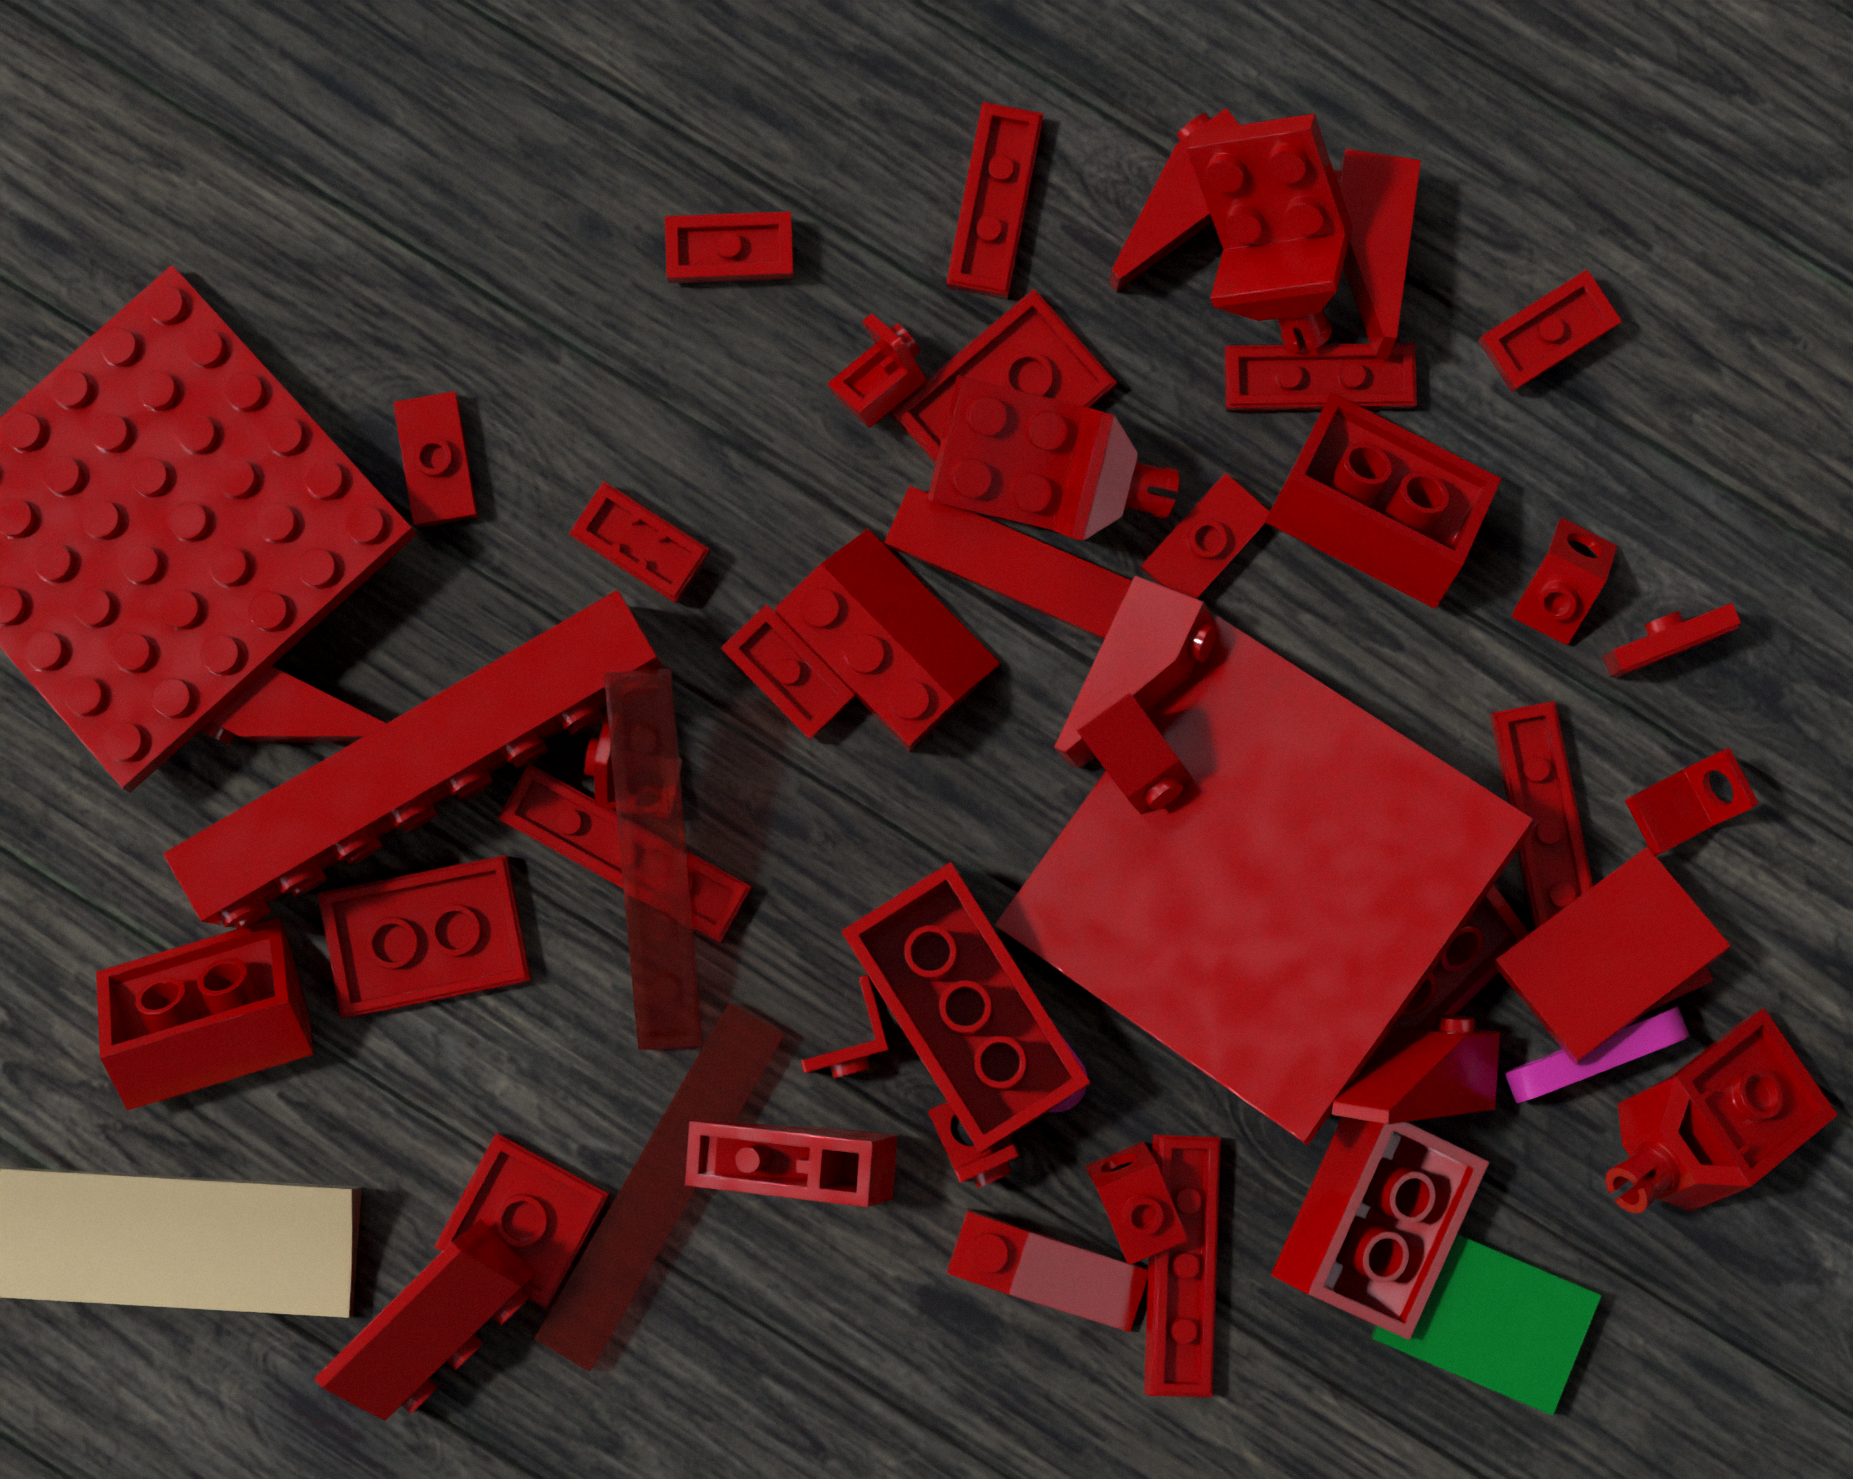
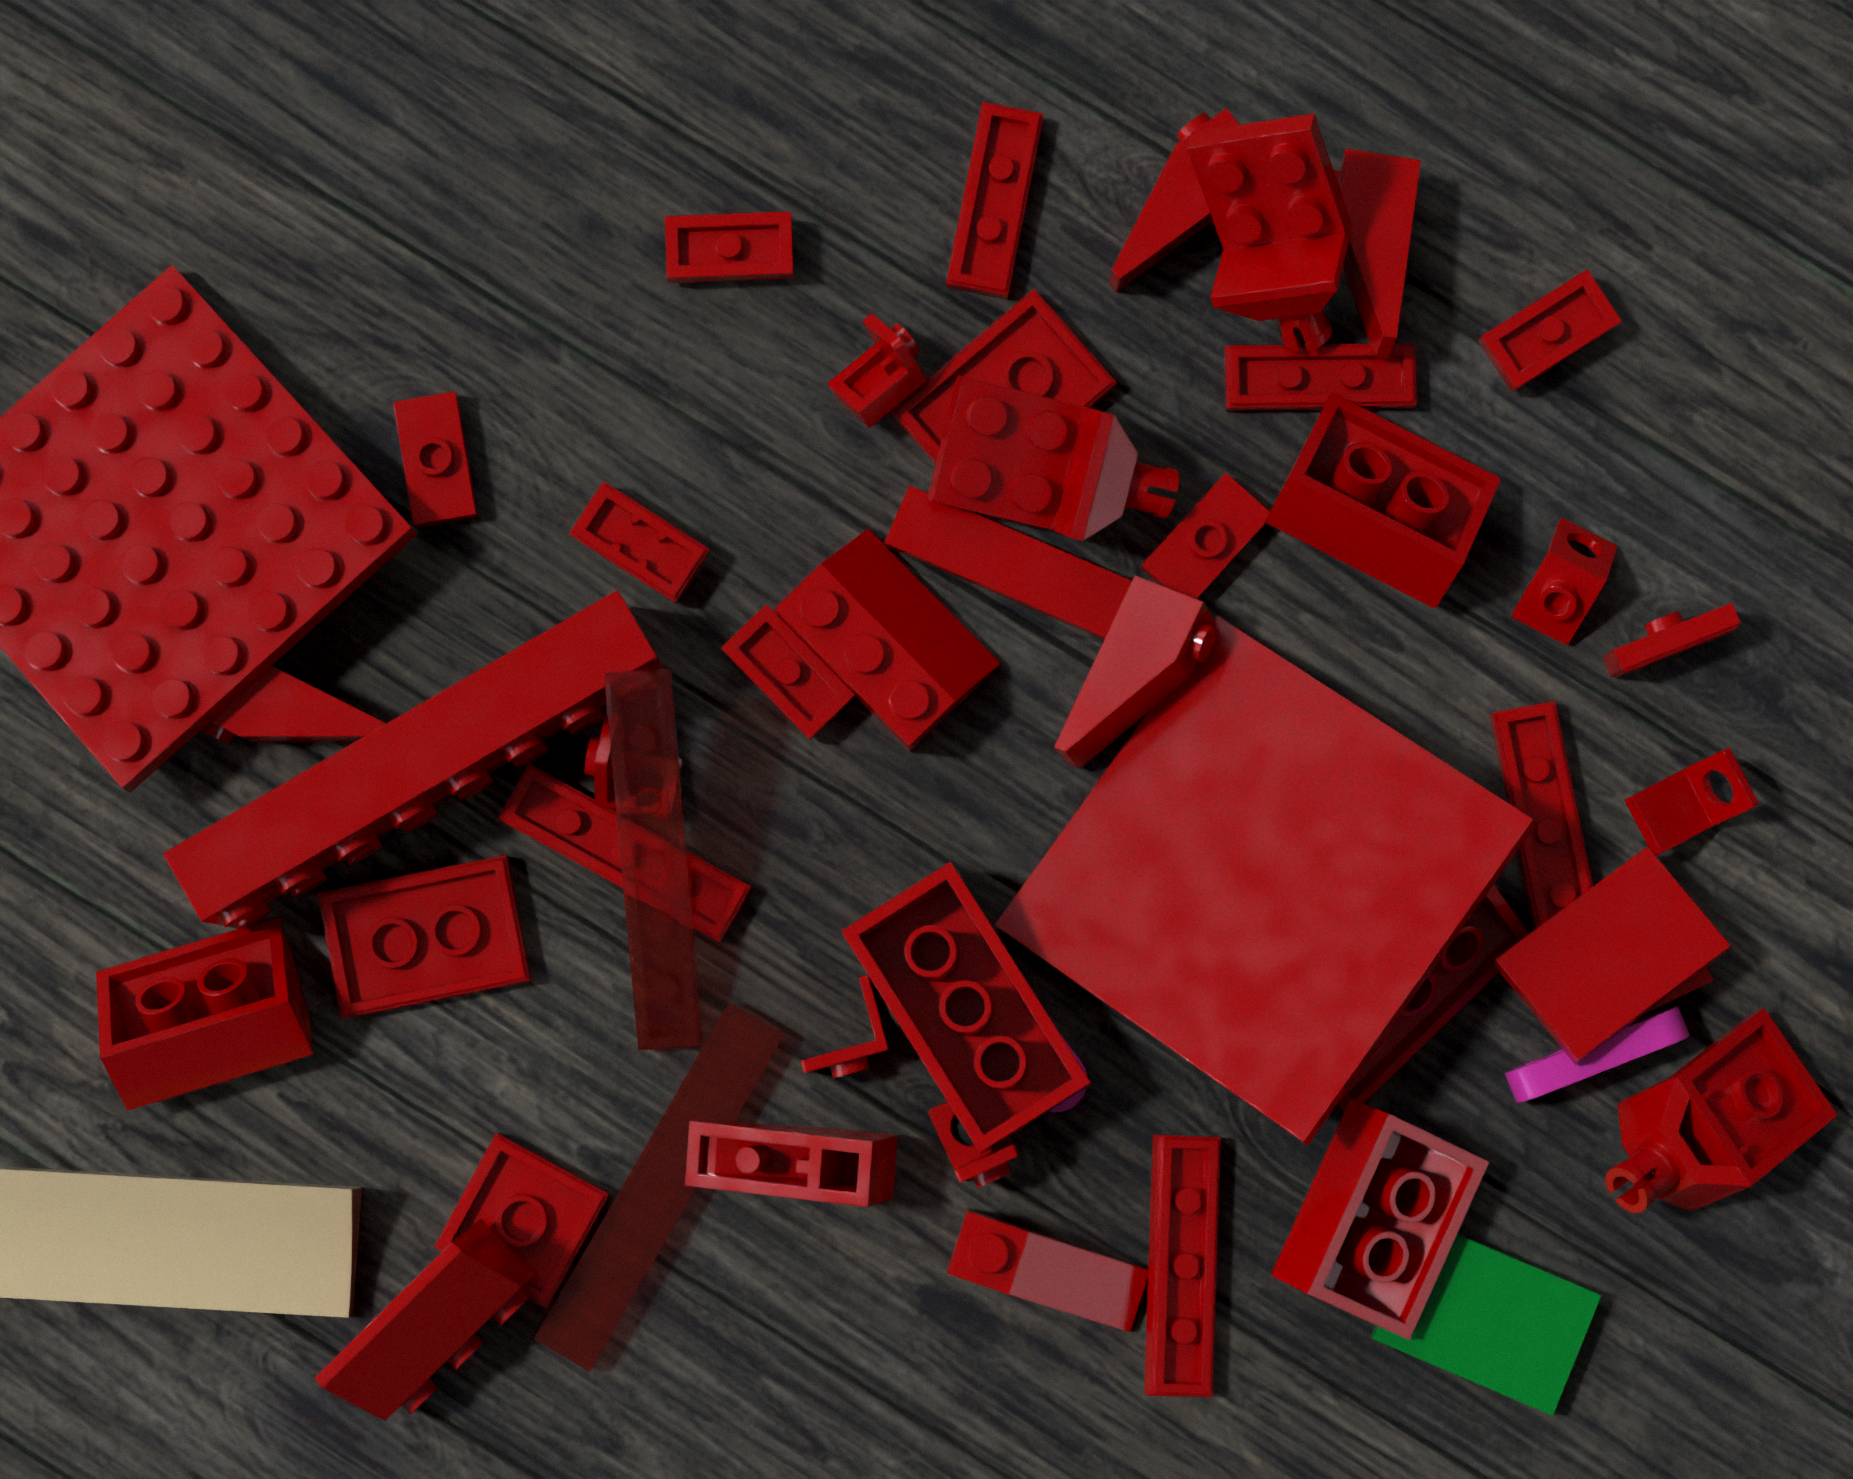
(1132, 750): red slope -> none
(1137, 1203): red bracket -> none
(1427, 1075): red slope -> none

